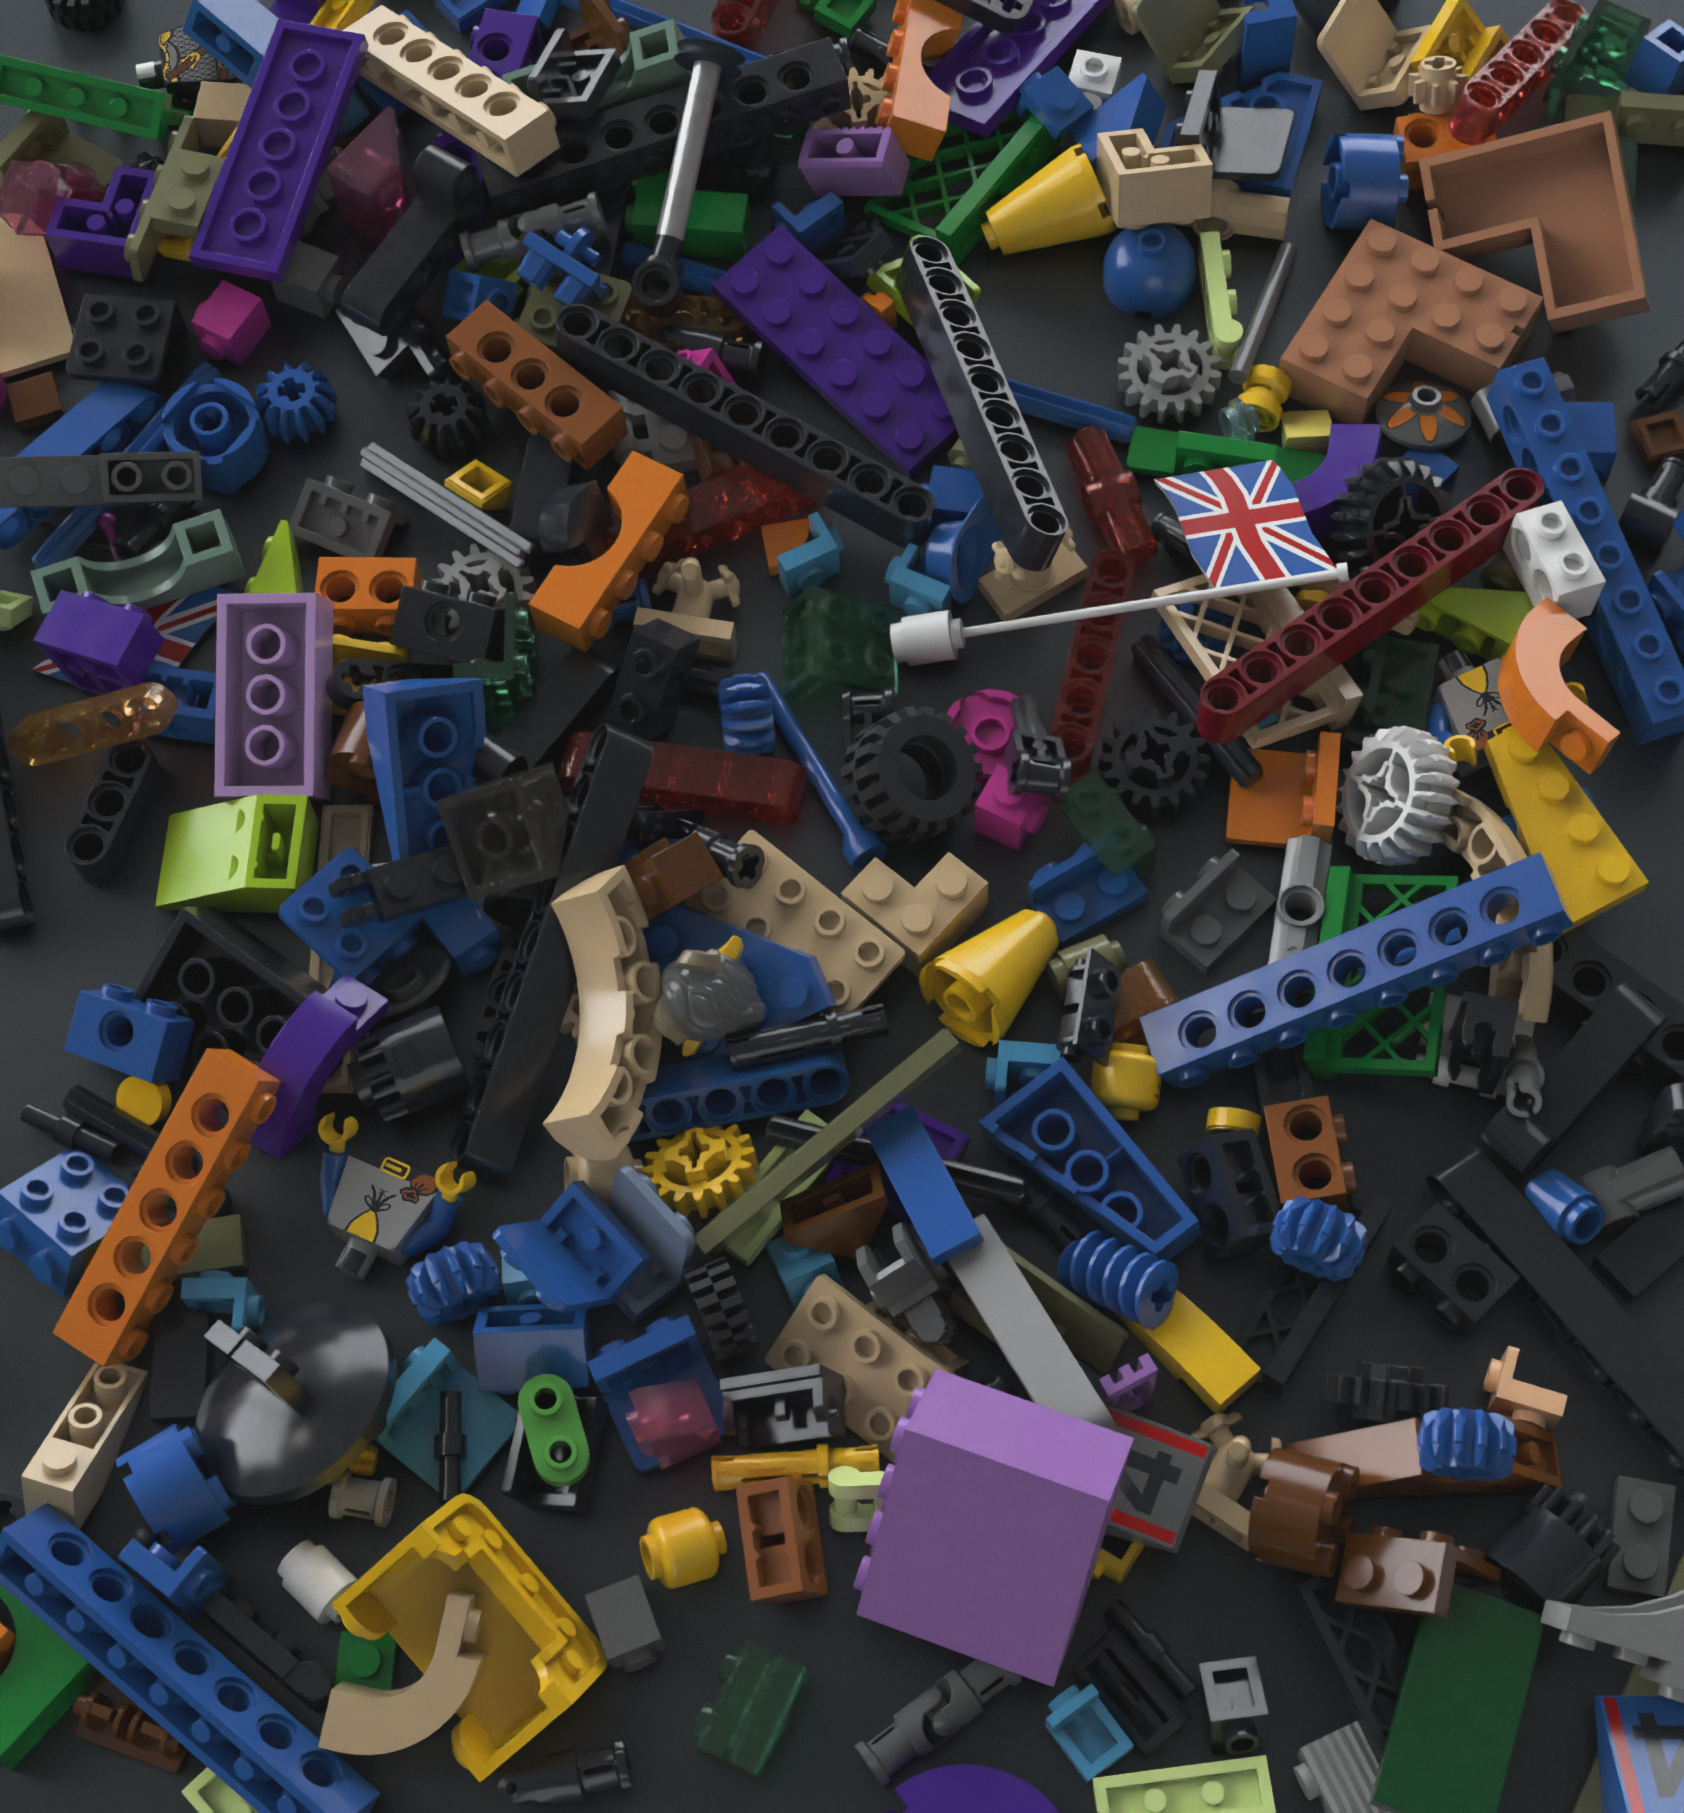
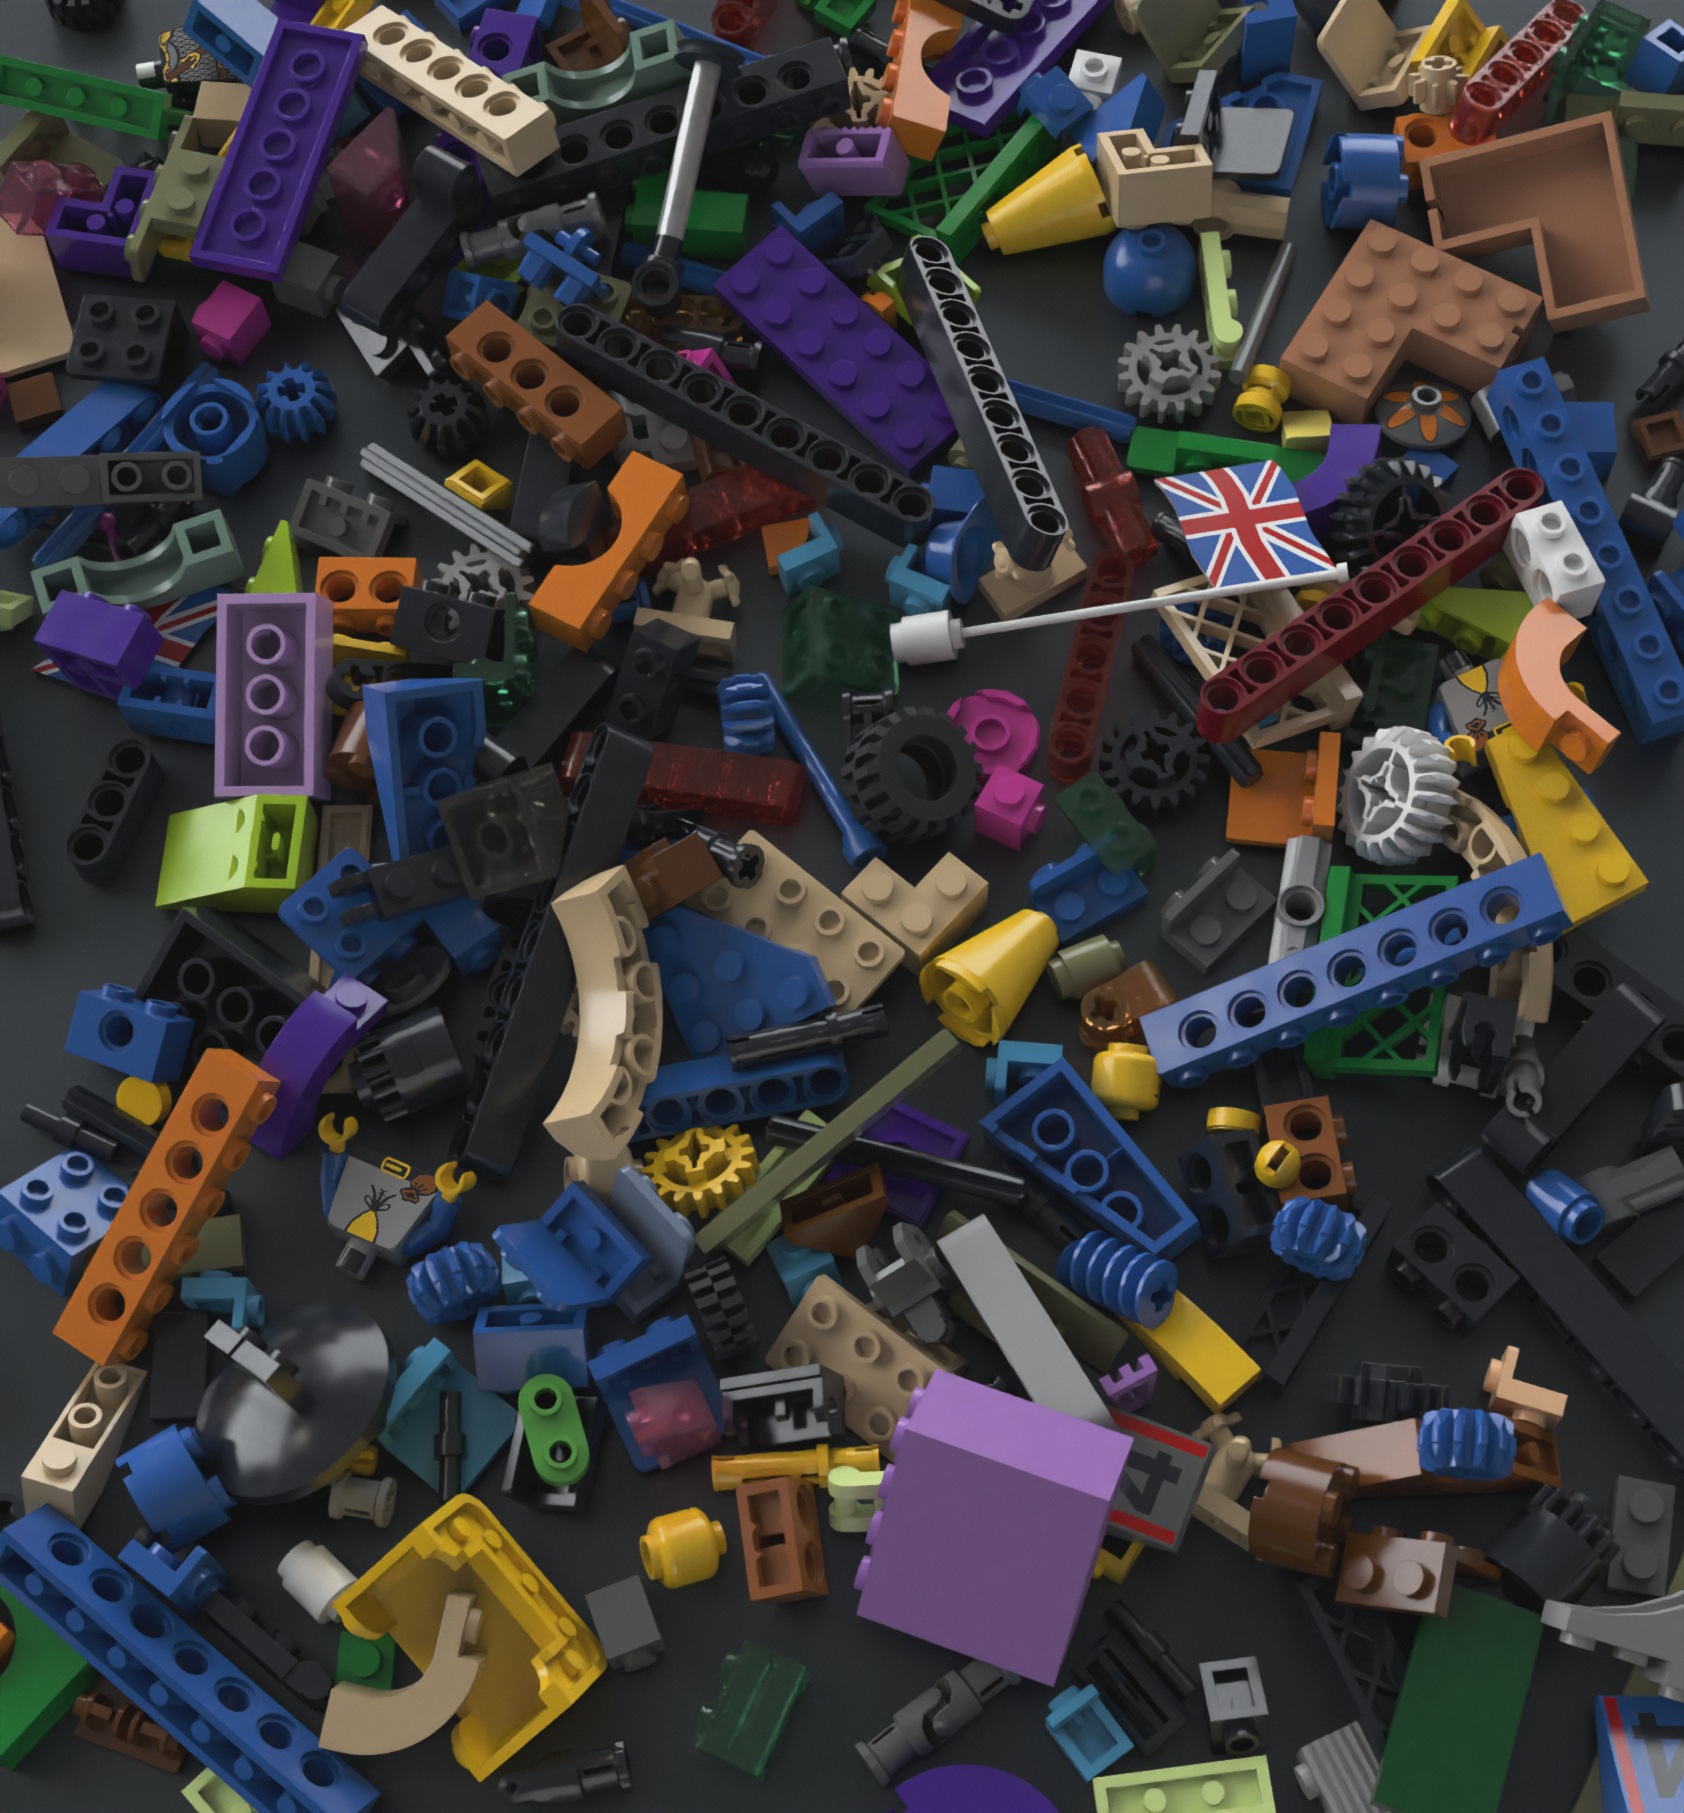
(88, 718): clear orange beam -> none
(572, 80): black bracket -> none
(707, 997): dark grey hair -> none
(924, 1185): blue tile -> none
(1032, 758): black connector -> none
(1094, 991): black hinge -> none
(1239, 420): clear light blue plate -> none
(1287, 1170): none -> yellow hinge

